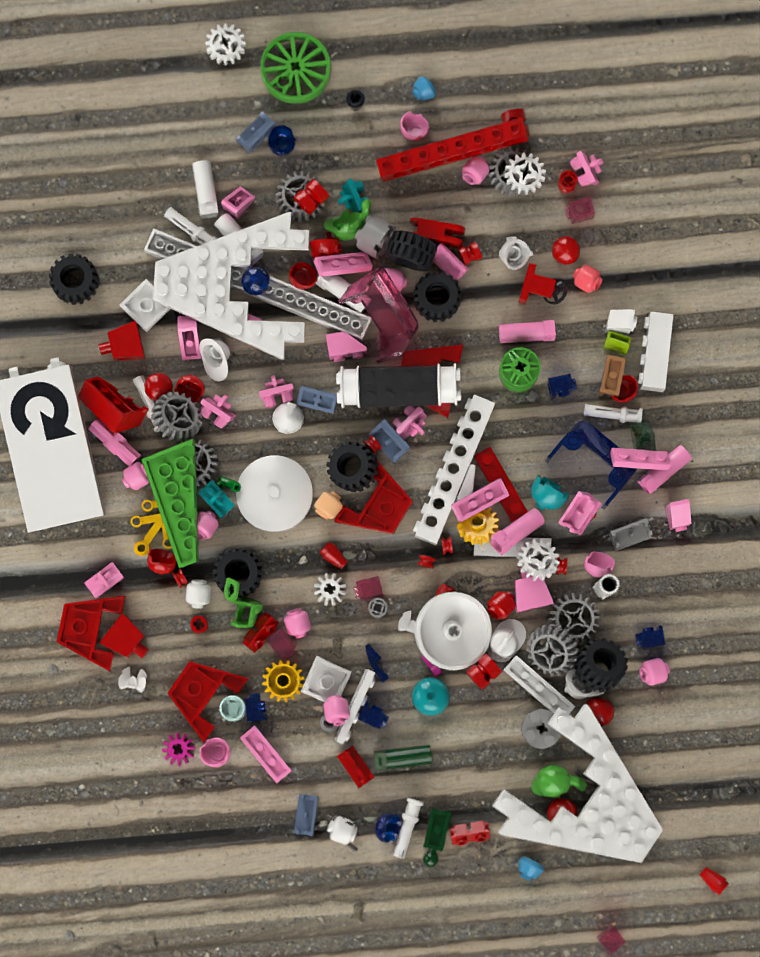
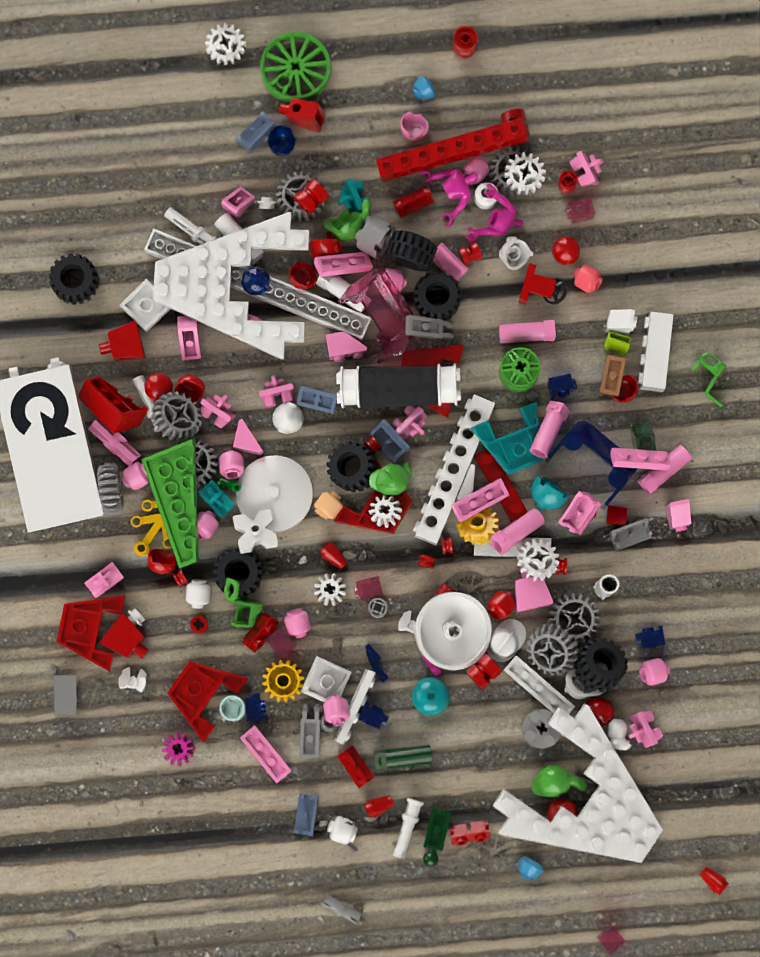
(65, 695): none -> light grey hinge
(110, 489): none -> light grey gear
(135, 617): none -> white plate
(205, 189): white piece -> none
(215, 357): white piece -> none
(215, 752): bright pink hair -> none
(231, 464): none -> bright pink head
(245, 441): none -> bright pink slope
(255, 531): none -> white plant
(266, 203): none -> white plate
(304, 114): none -> red torso
(310, 734): none -> light grey hinge
(342, 909): none -> light grey pin
(355, 96): black cone -> none
(377, 806): none -> red cone
(388, 827): clear blue hair -> none
(390, 505): none -> white gear
(391, 479): none -> bright green piece
(413, 201): none -> red hinge
(428, 327): none -> light grey hinge
(439, 232): red piece -> none
(455, 187): none -> dark pink piece
(465, 42): none -> red wheel
(481, 201): none -> white head
(500, 219): none -> dark pink piece
(513, 449): none -> teal wing
(555, 415): none -> bright pink piece
(599, 564): bright pink hair -> none
(616, 516): none -> red slope
(616, 732): none -> white animal
(623, 414): white pin -> none
(642, 730): none -> bright pink hips
(714, 369): none -> bright green piece

